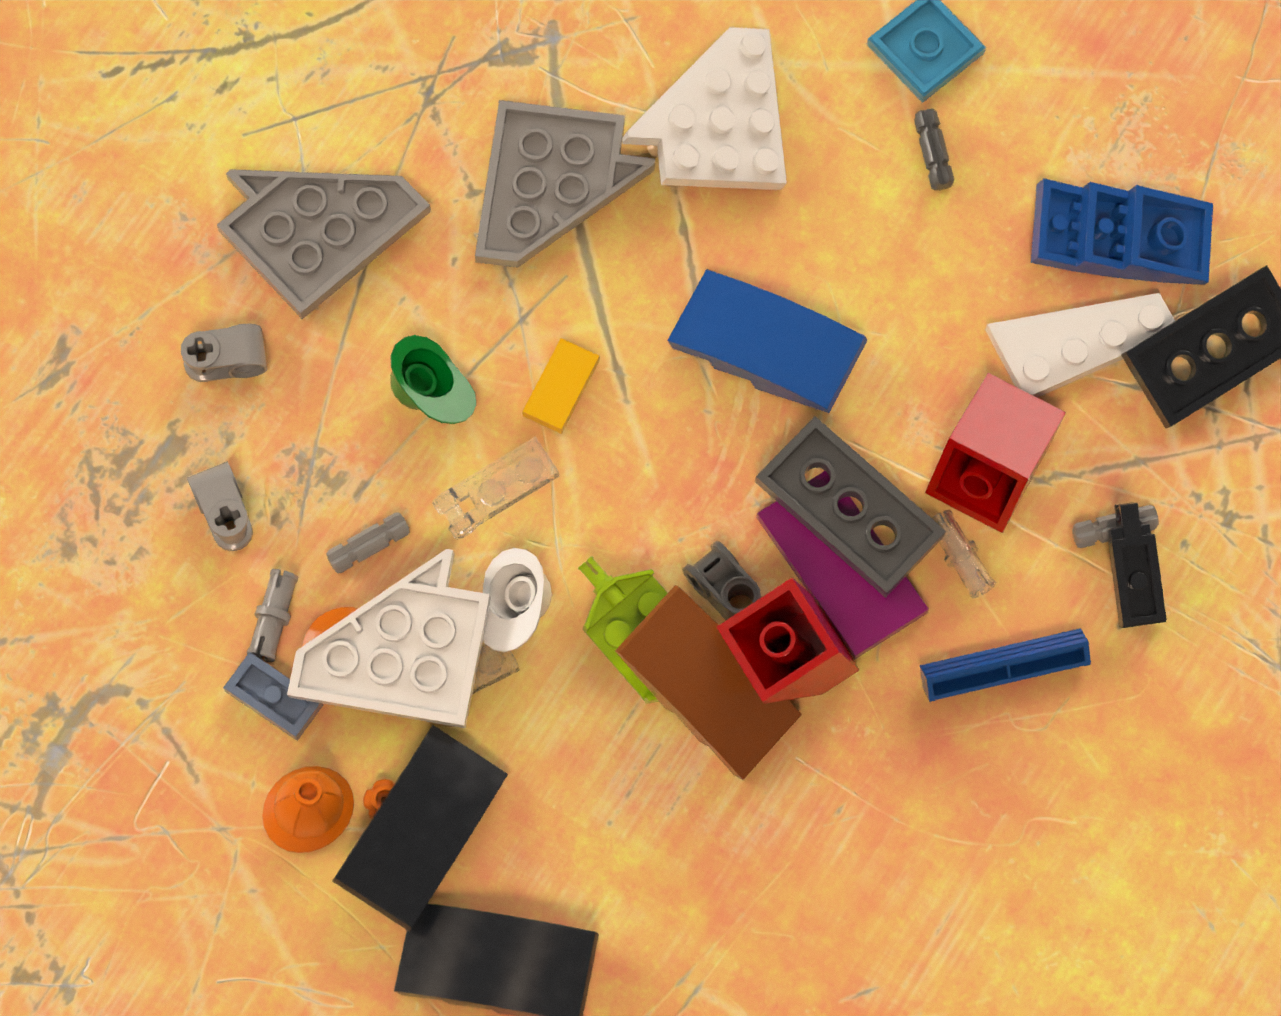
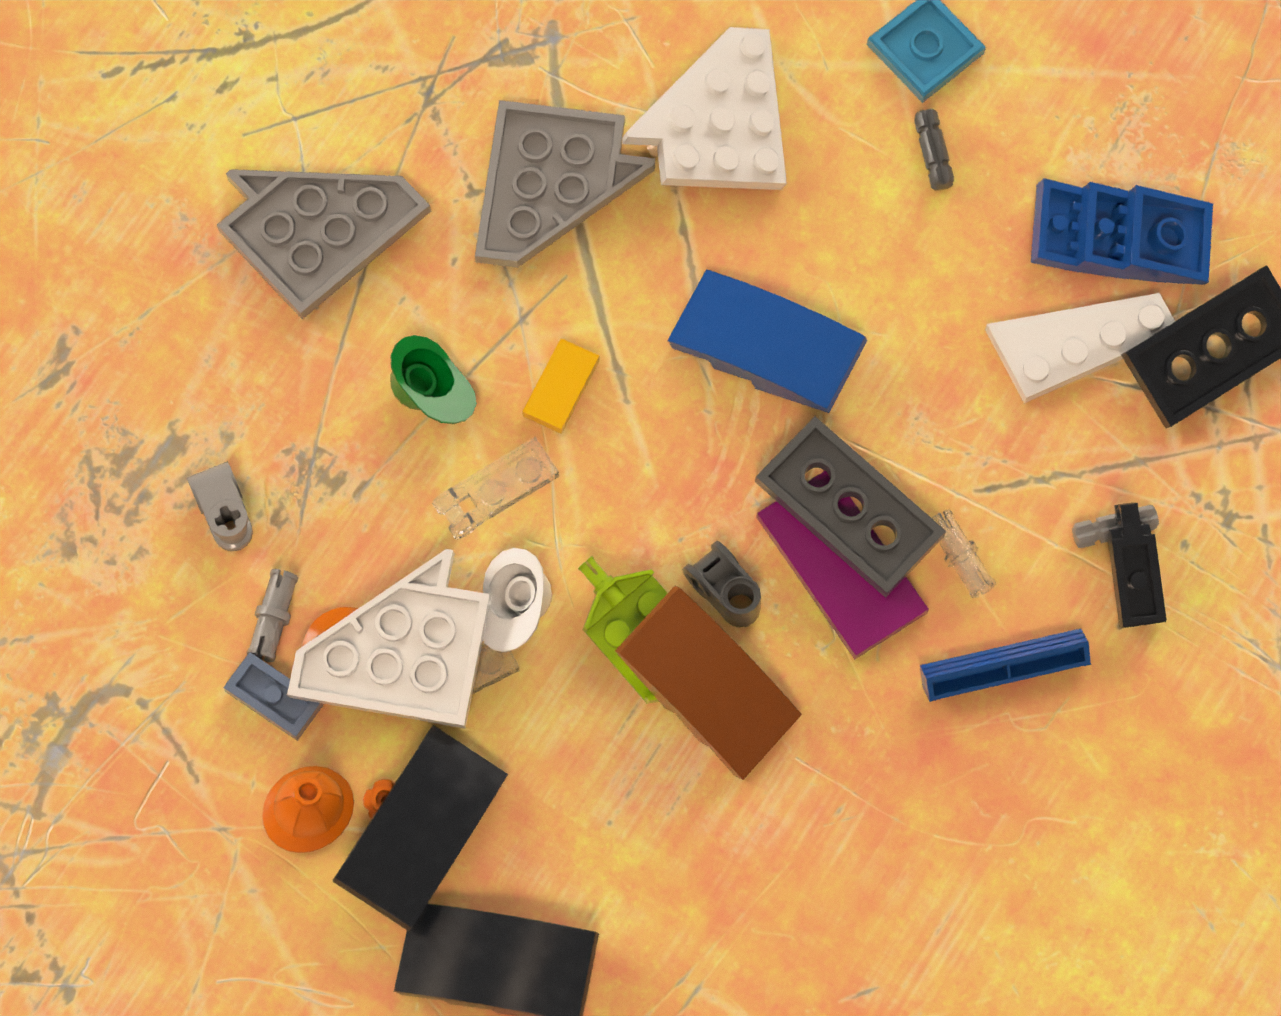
(229, 353): light grey piece -> none
(368, 542): light grey axle -> none
(787, 645): red slope -> none
(994, 452): slope -> none

